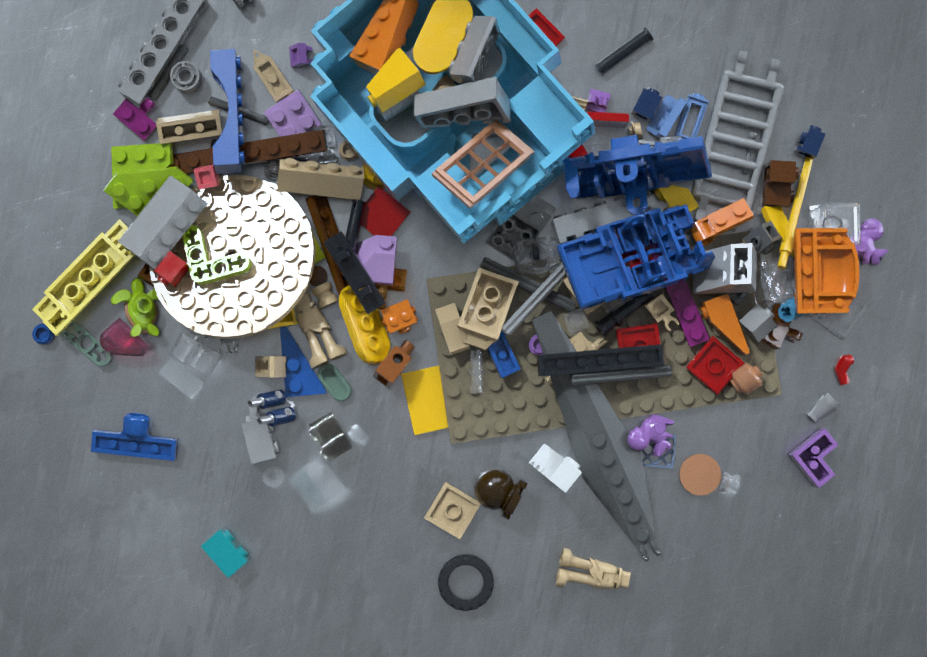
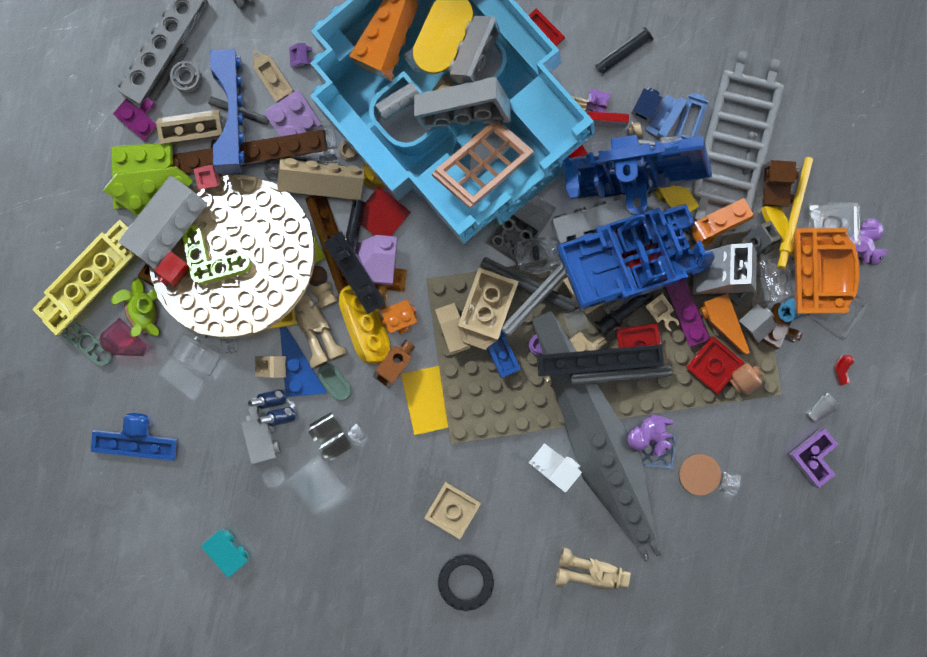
(42, 334): blue plate -> none
(394, 81): yellow slope -> none
(476, 372): clear pin -> none
(498, 491): dark brown tile -> none
(810, 142): dark blue brick -> none

